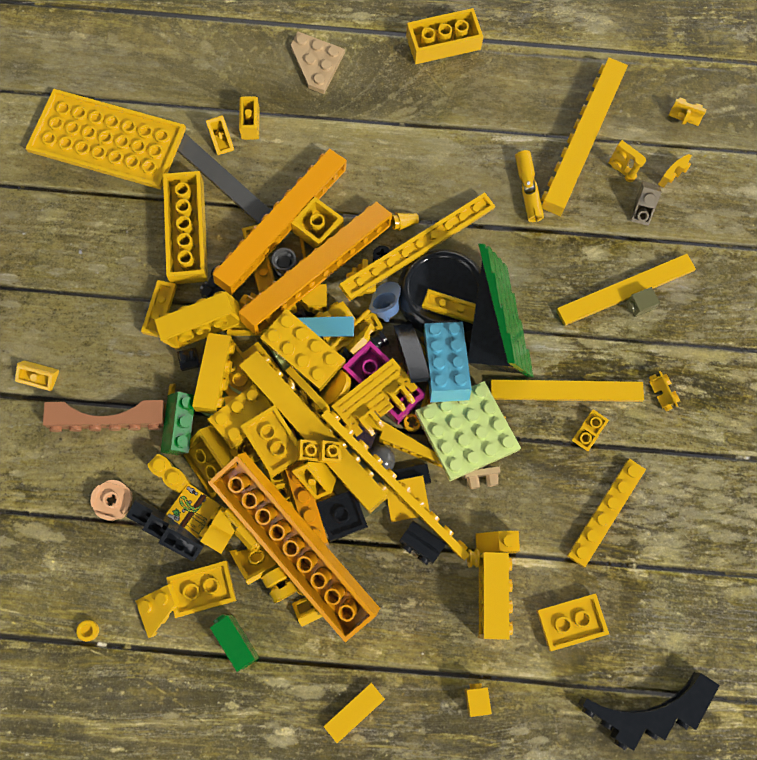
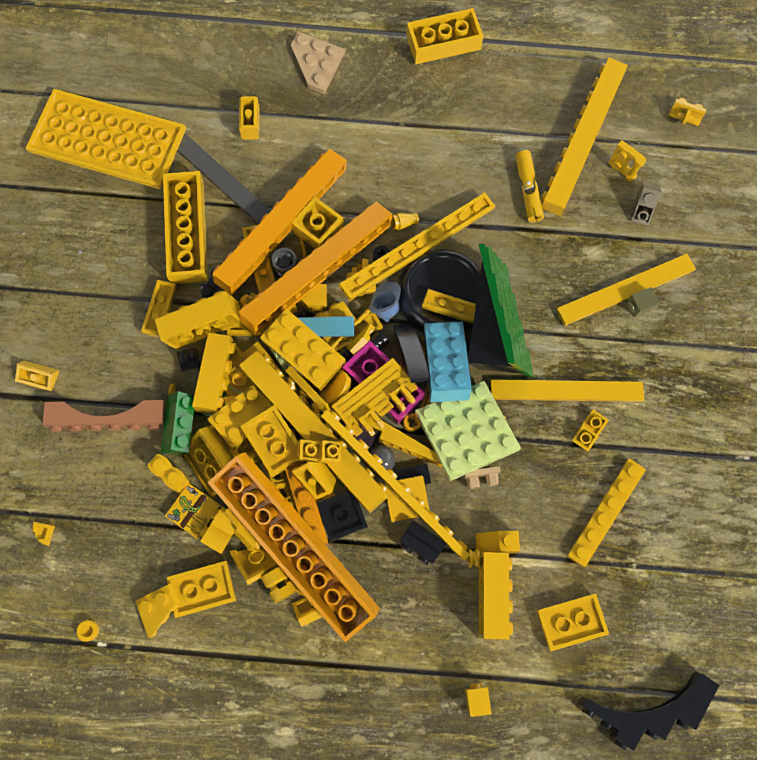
(43, 532): none -> yellow tile
(123, 500): light nougat plate -> none
(166, 529): black slope -> none
(219, 135): yellow slope -> none
(234, 642): green brick -> none
(354, 712): yellow tile -> none
(668, 398): yellow hinge -> none
(675, 170): yellow slope -> none

